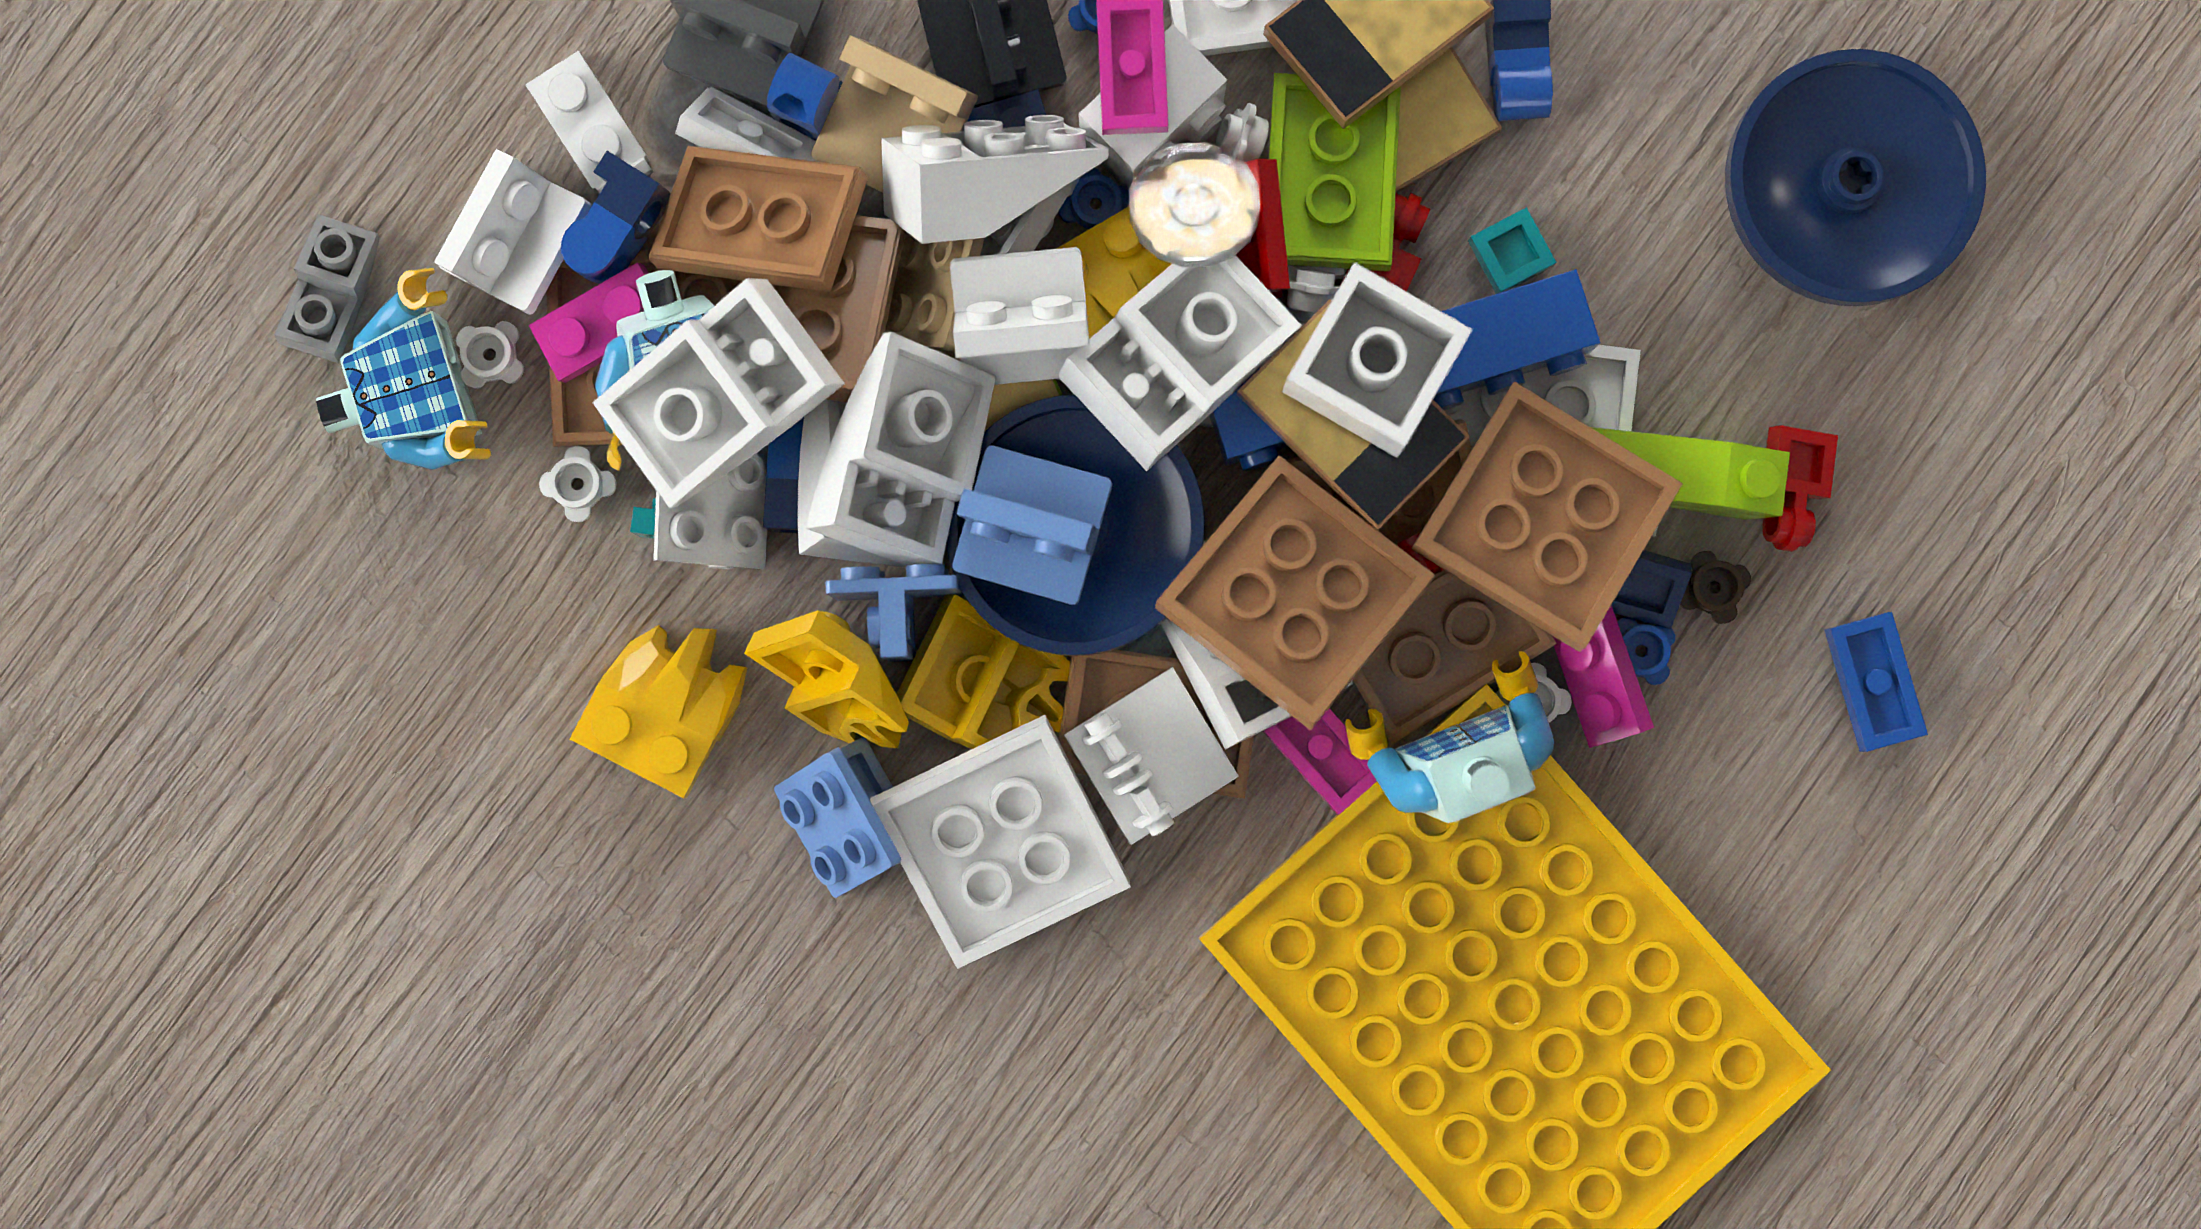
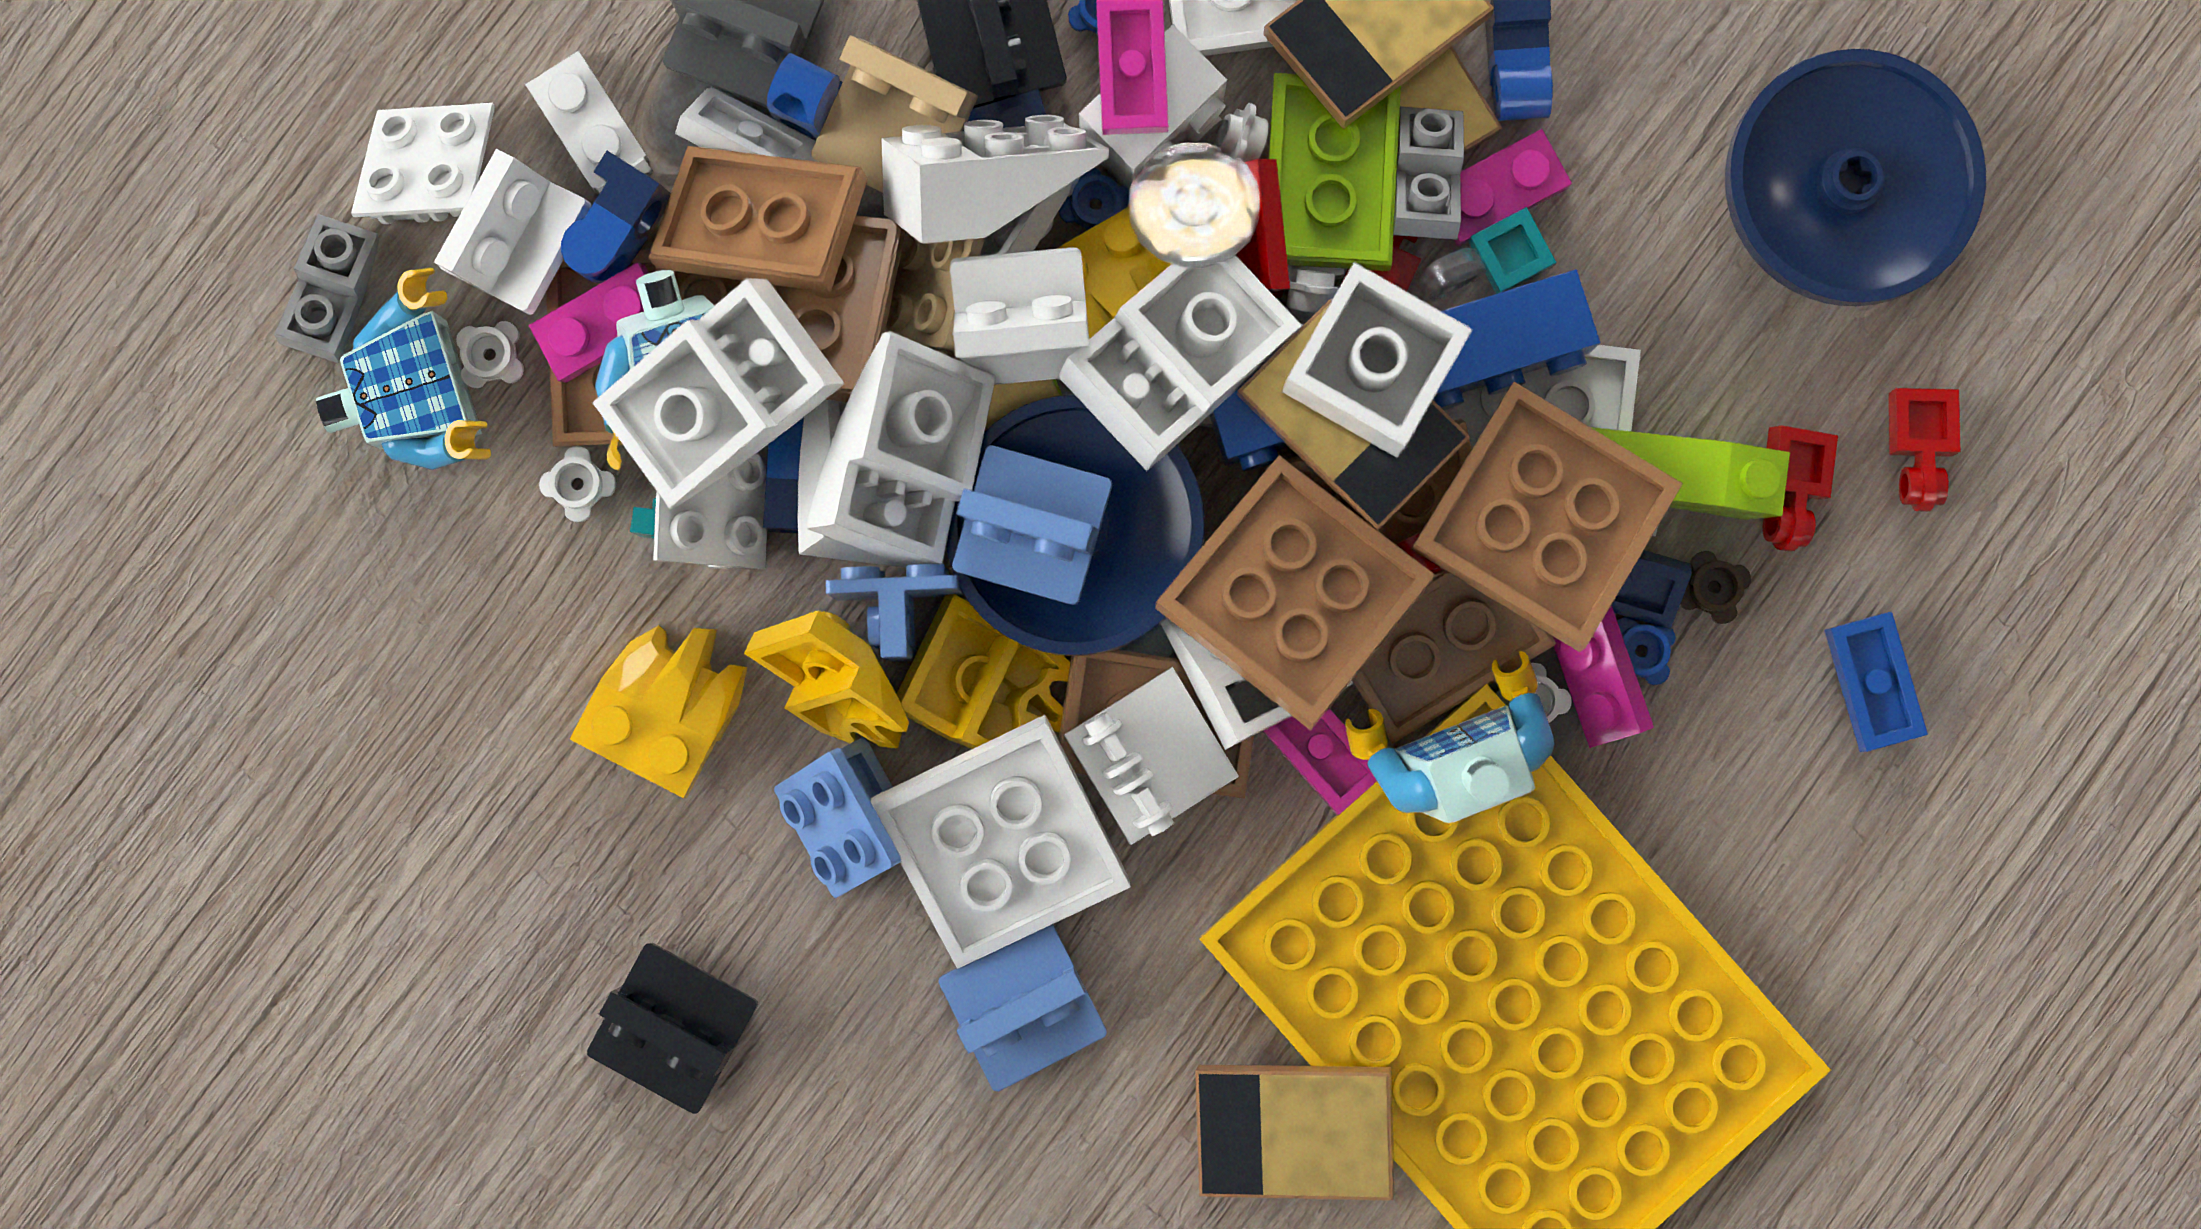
(422, 162): none -> white hinge
(671, 1027): none -> black bracket
(1022, 1008): none -> medium blue bracket
(1295, 1132): none -> tile
(1429, 173): none -> light grey slope
(1452, 273): none -> clear tile
(1508, 183): none -> dark pink plate
(1924, 426): none -> red plate

